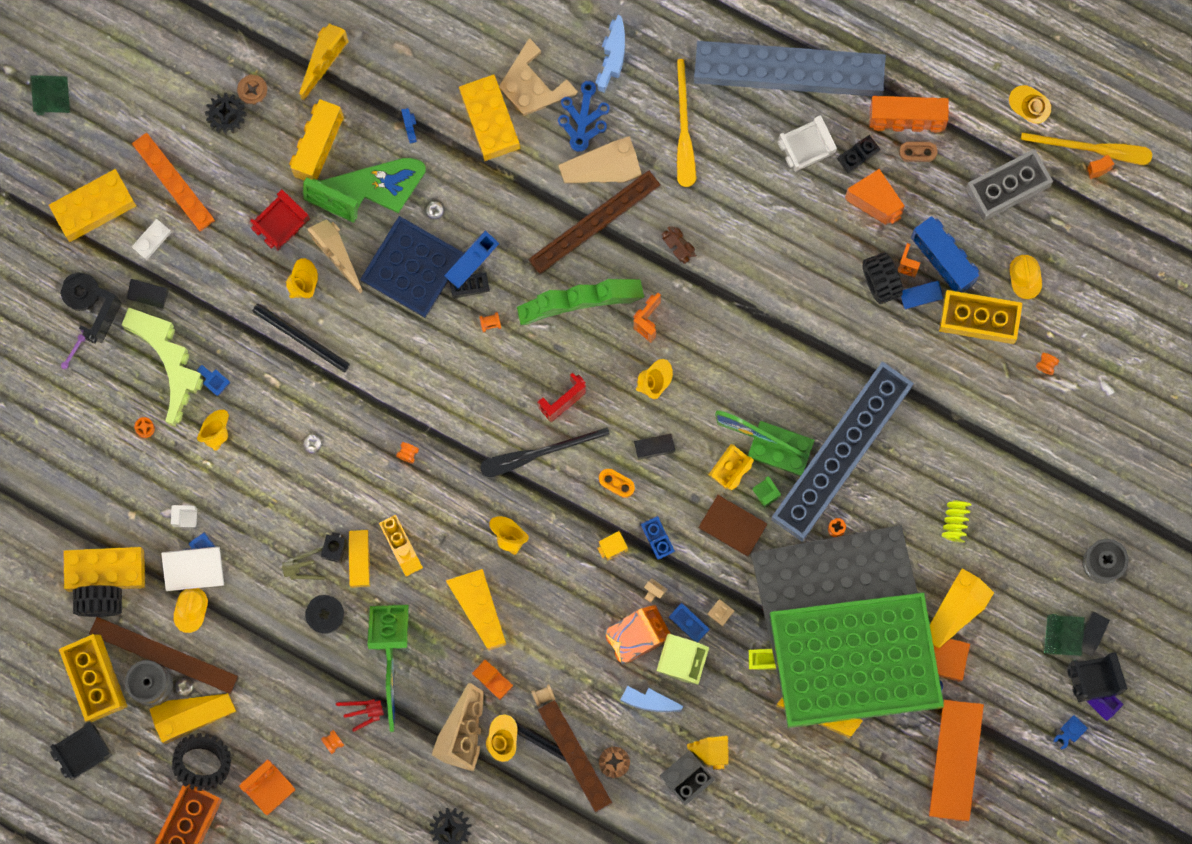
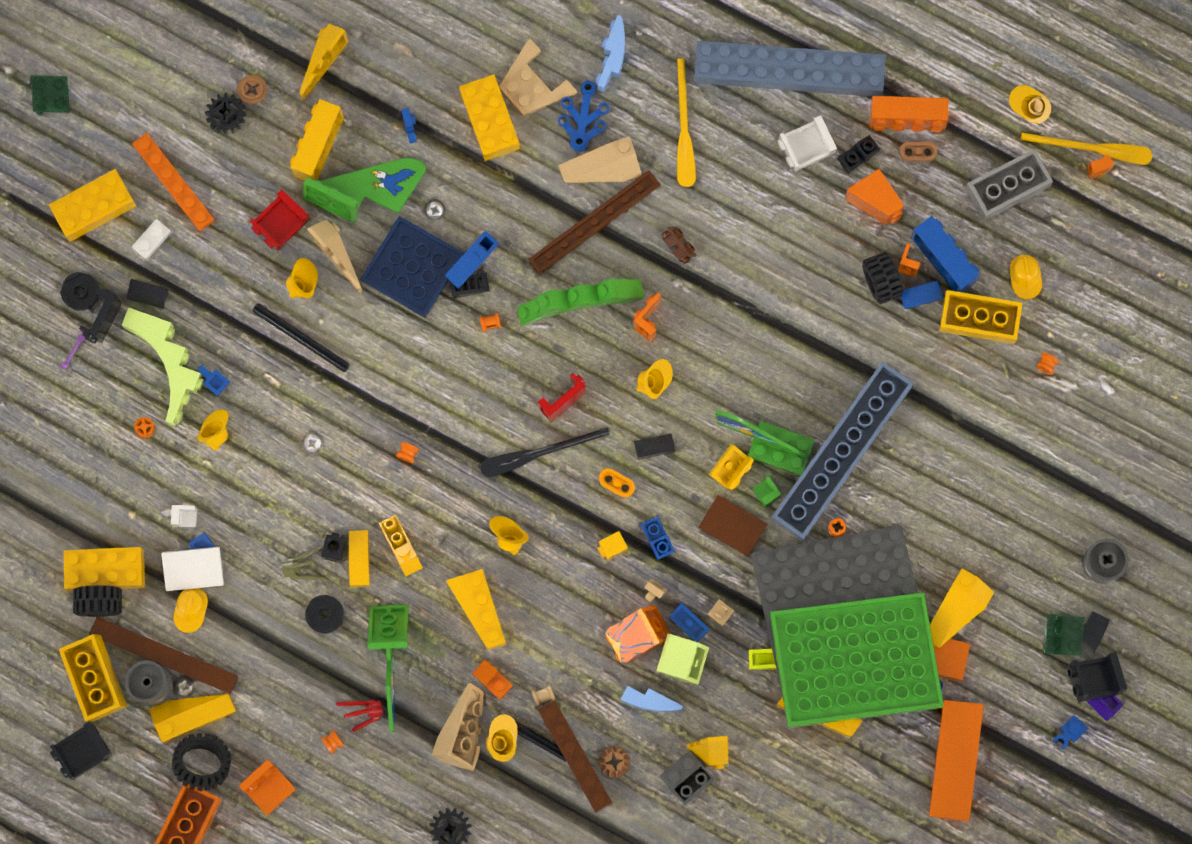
(956, 520): neon yellow piece -> none

